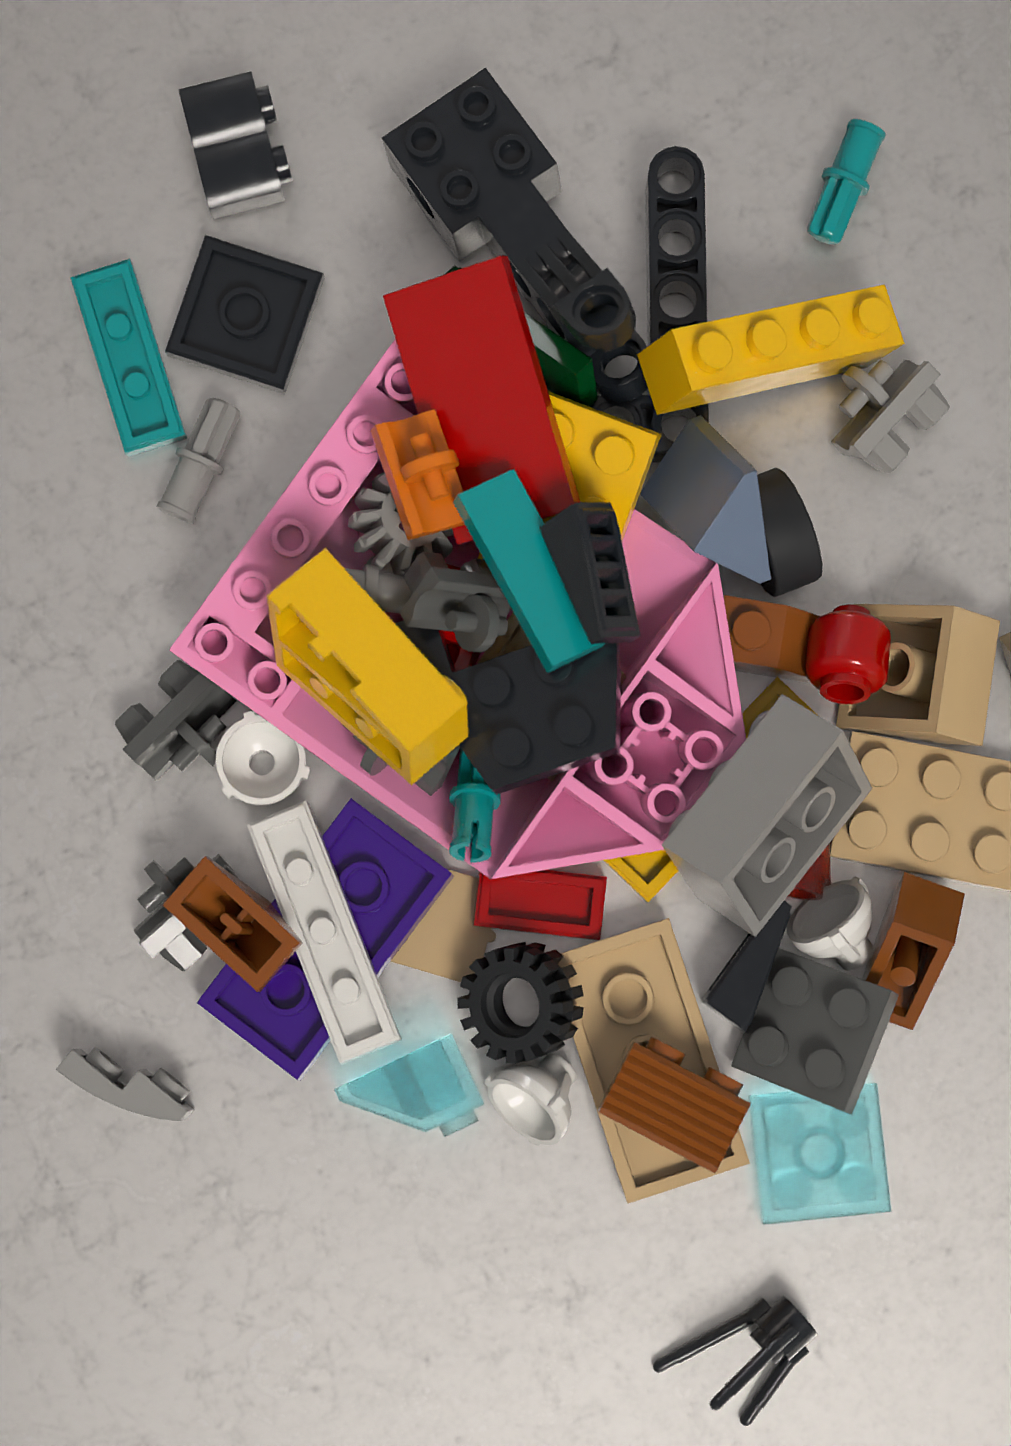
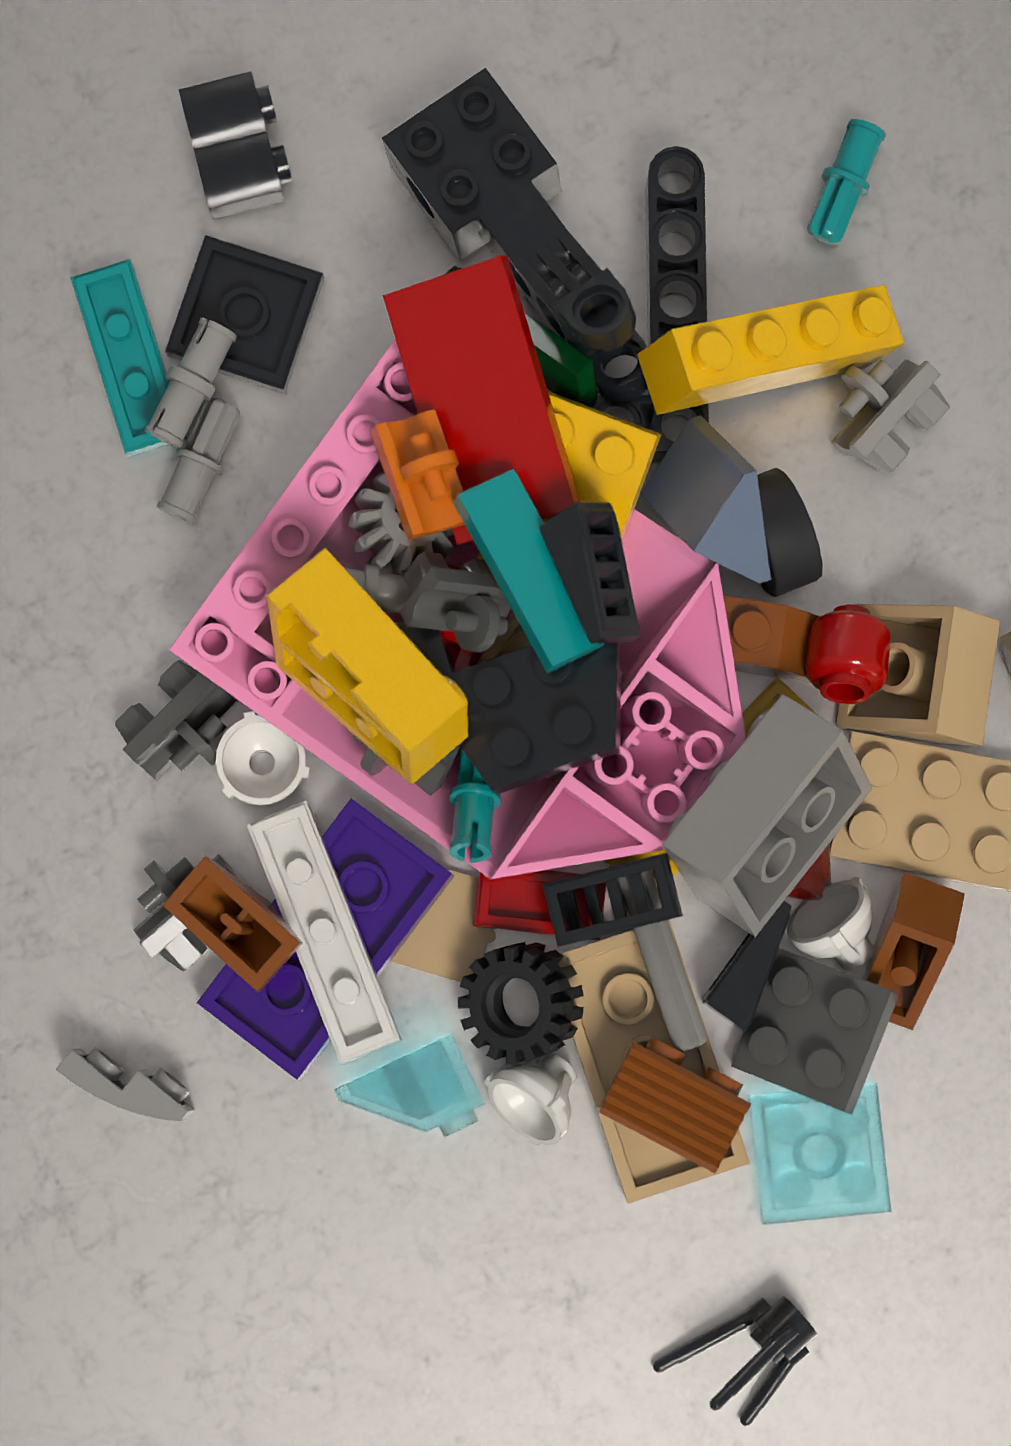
(190, 382): none -> light grey pin
(565, 911): none -> black slope
(666, 972): none -> light grey axle

